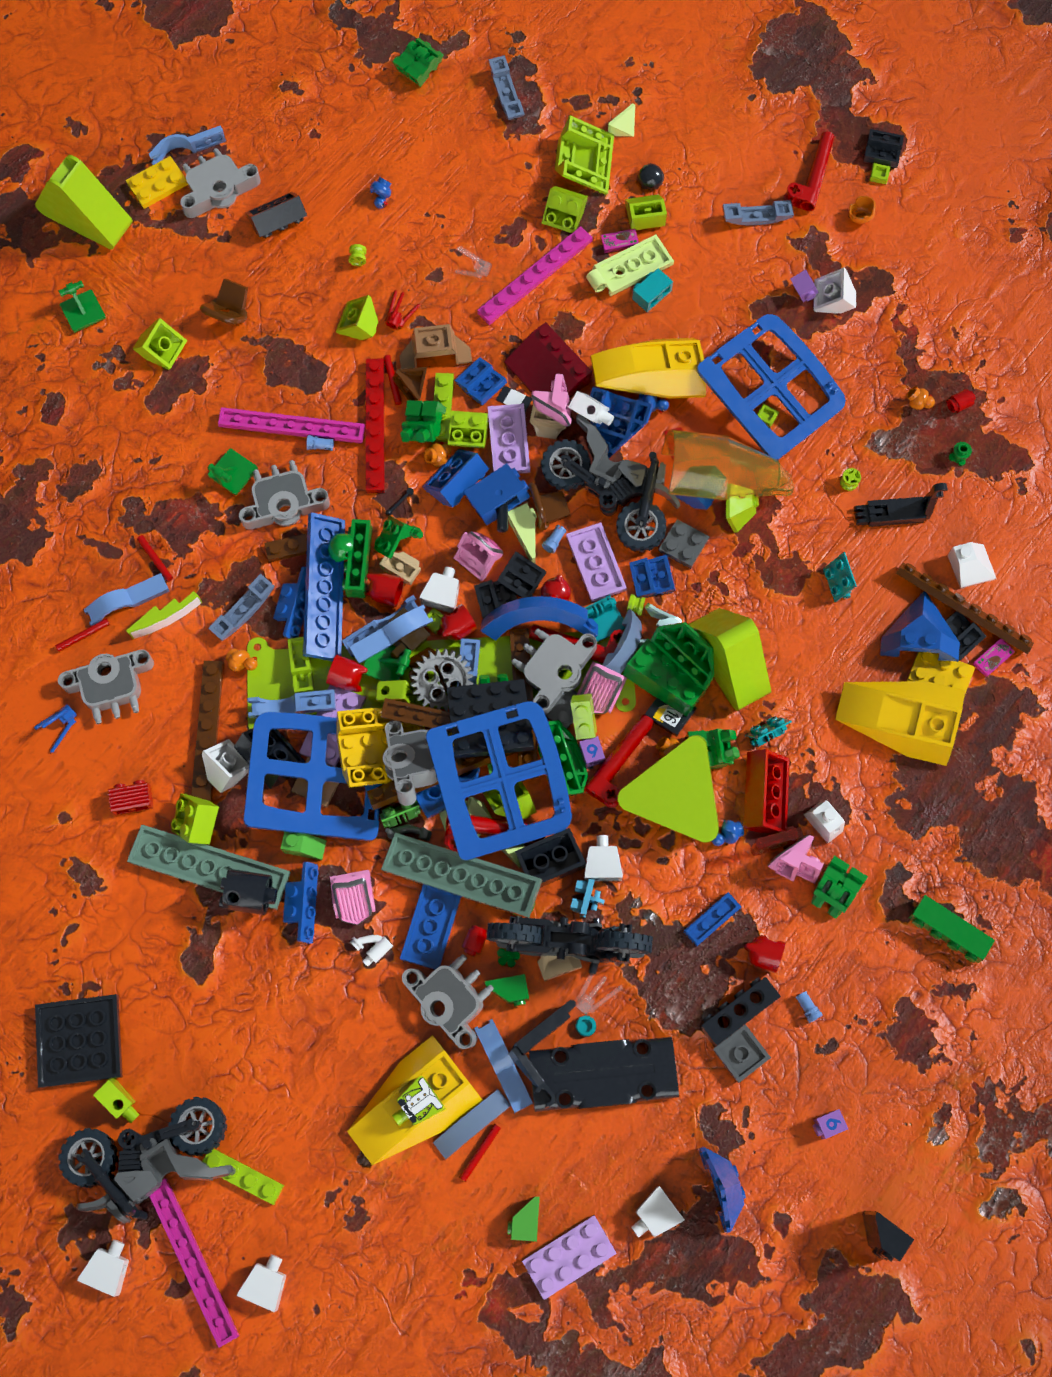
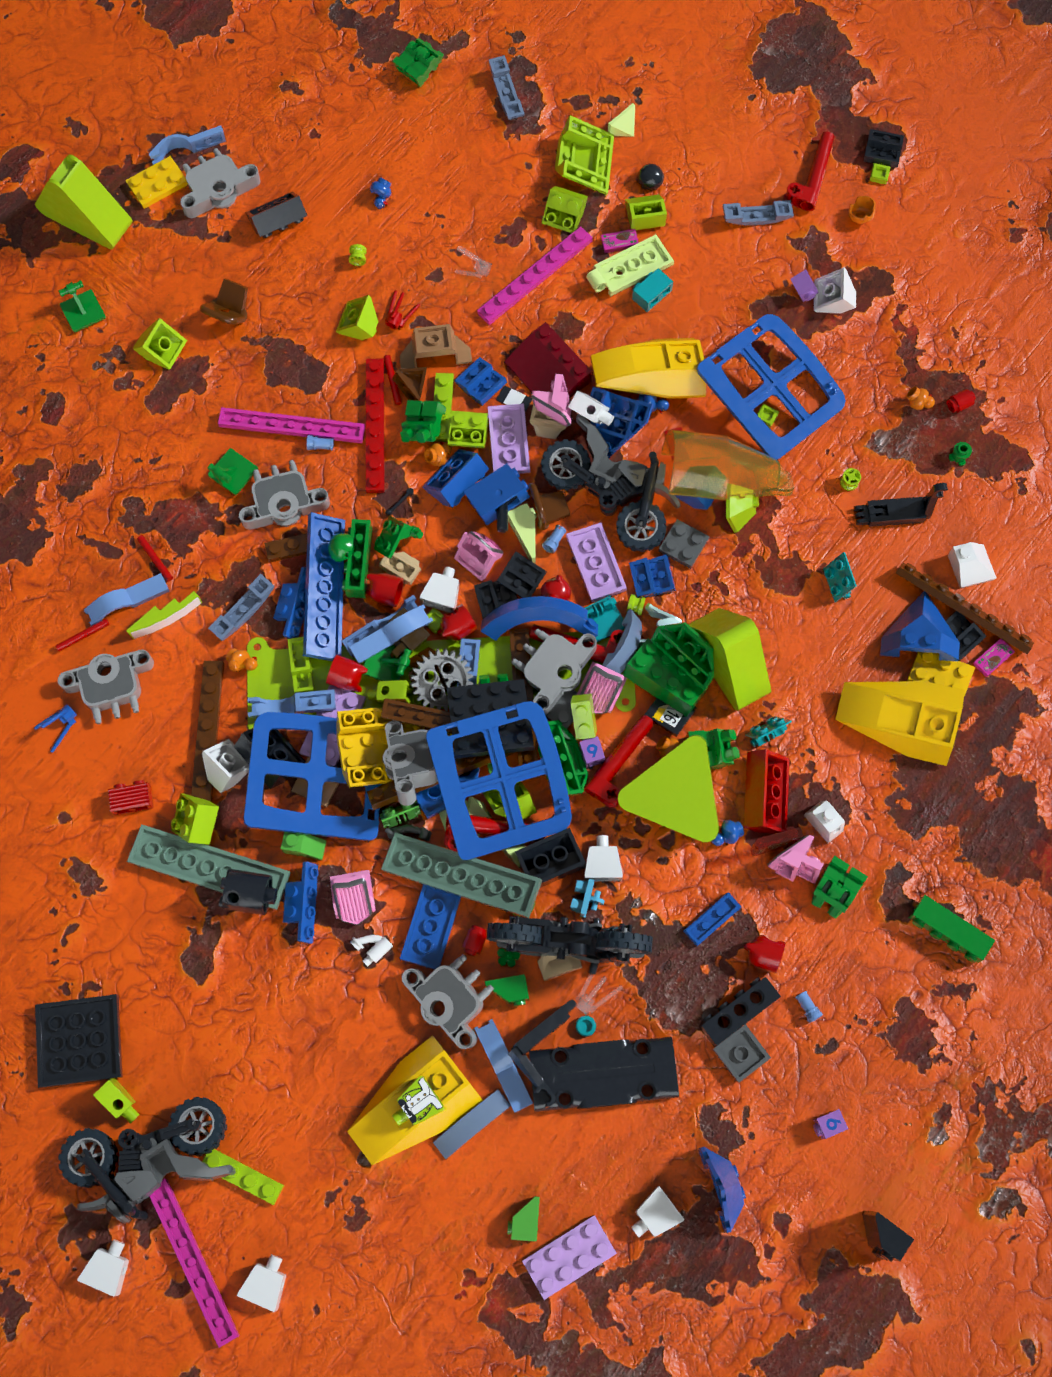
(480, 1152): red bar -> none

